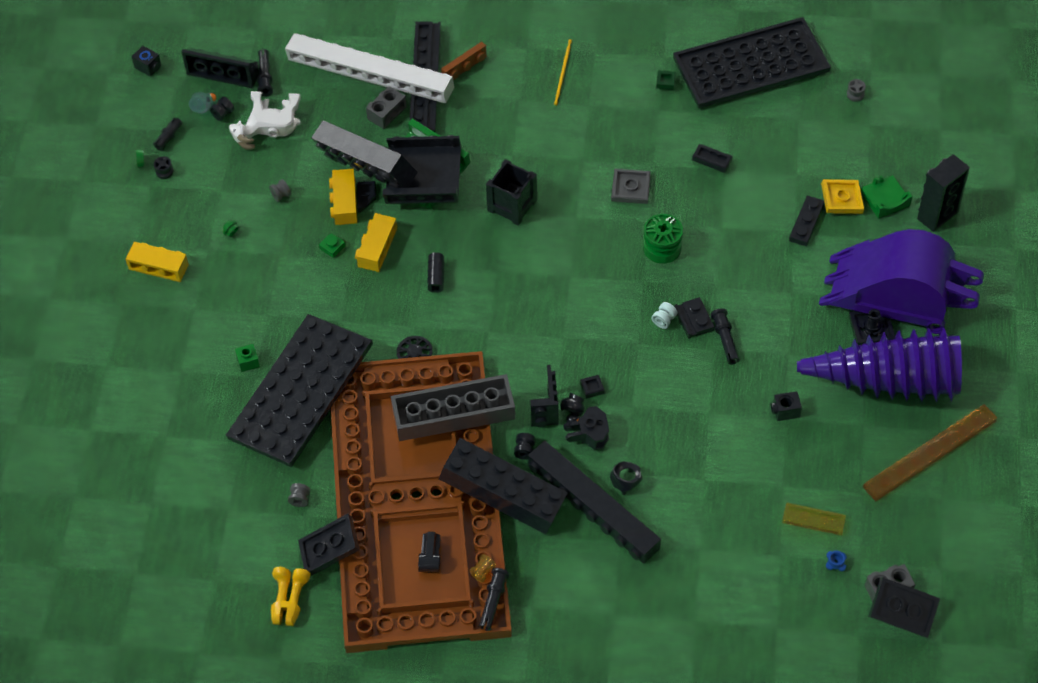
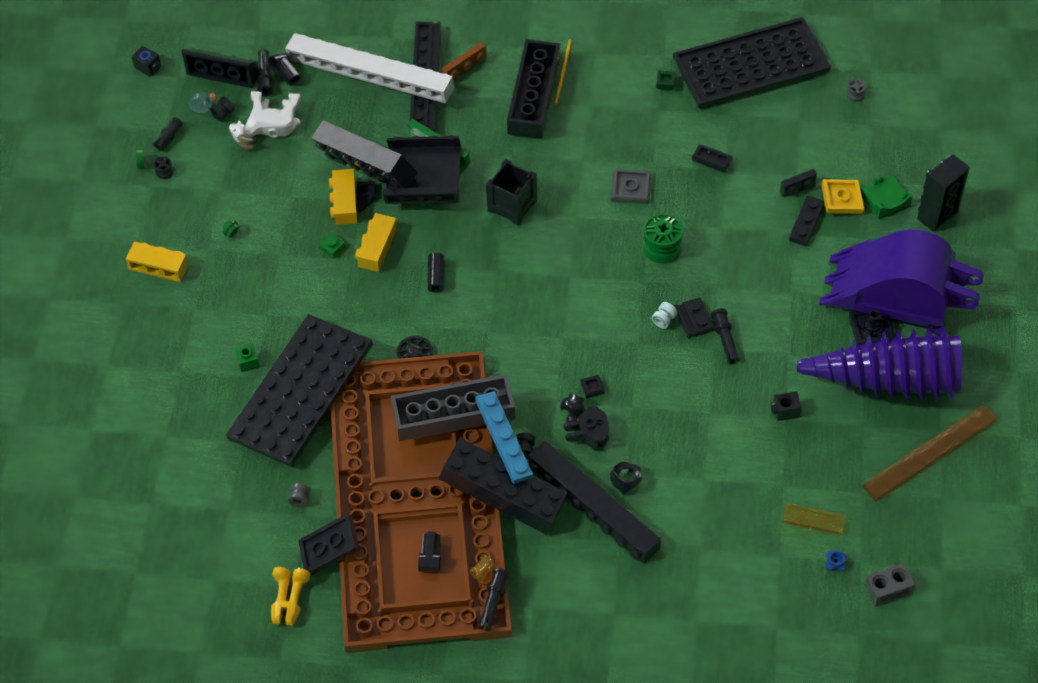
(280, 190): dark grey wheel -> none
(283, 64): none -> black piece
(386, 107): dark grey brick -> none
(504, 437): none -> dark azure plate
(533, 88): none -> black brick
(546, 411): black plate -> none
(797, 183): none -> black plate
(904, 607): black plate -> none

